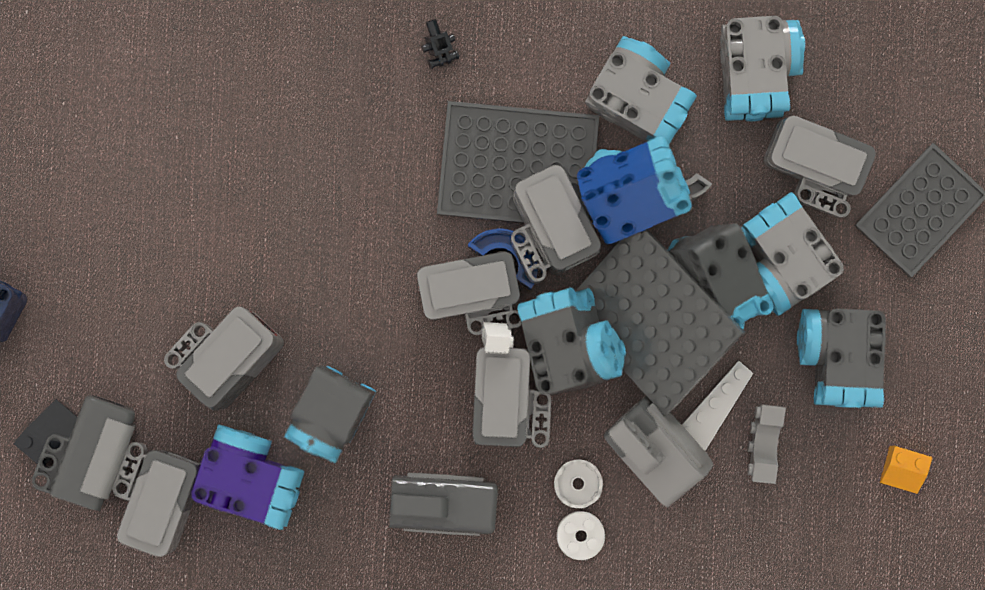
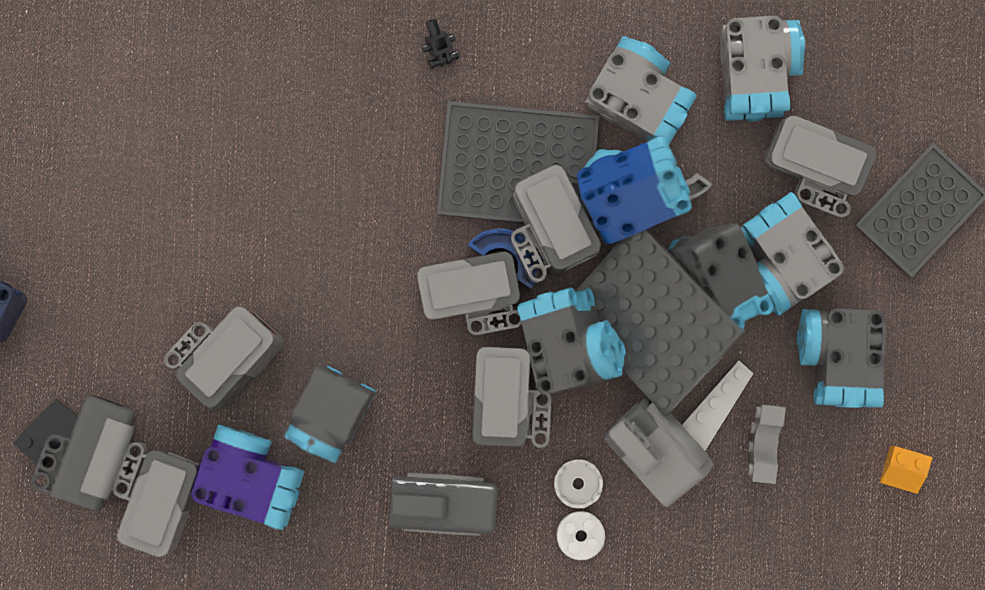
(496, 337): white brick -> none

